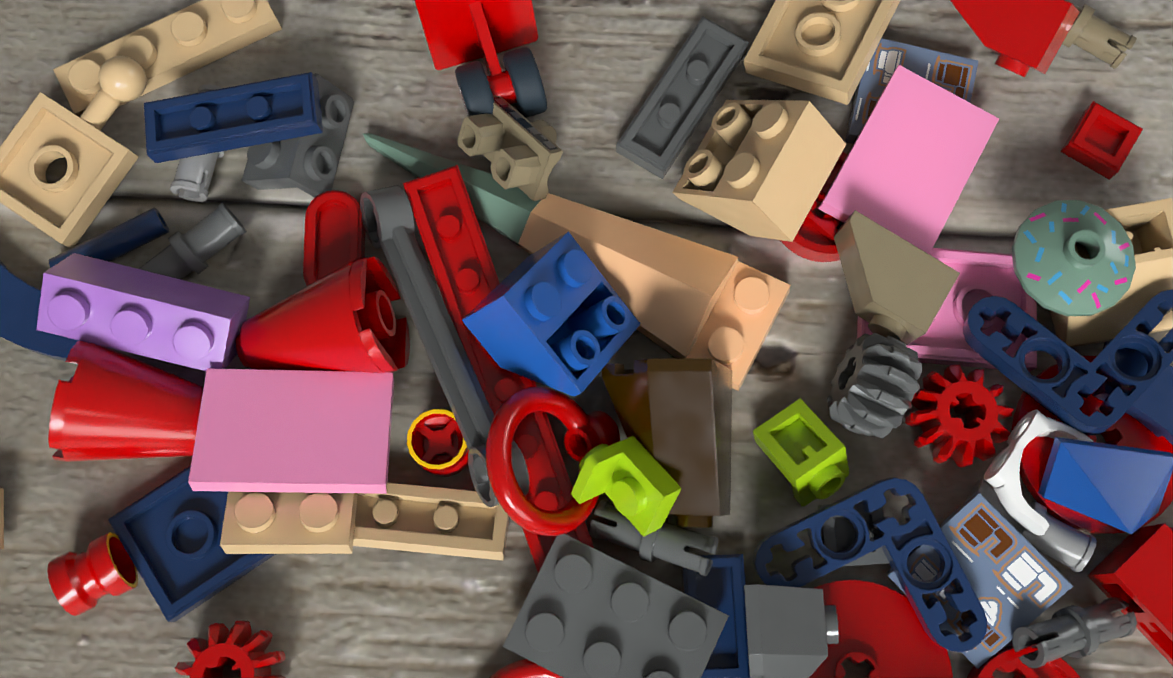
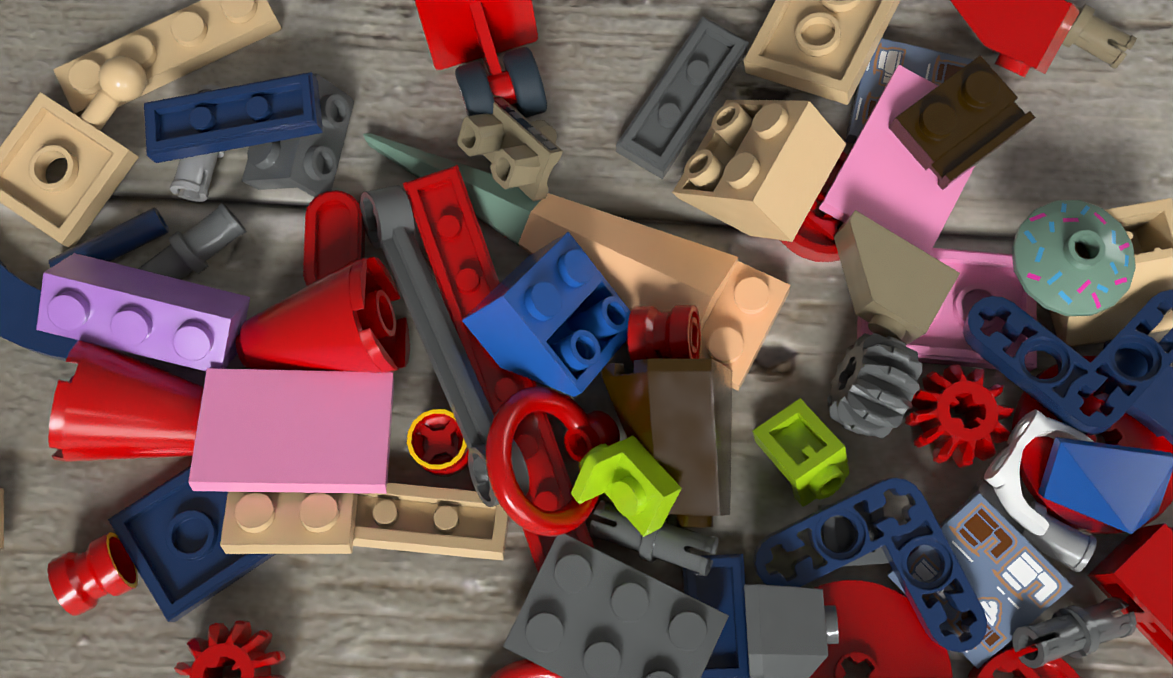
(665, 333): none -> red wheel
(961, 122): none -> dark brown plate
(1101, 140): red tile -> none

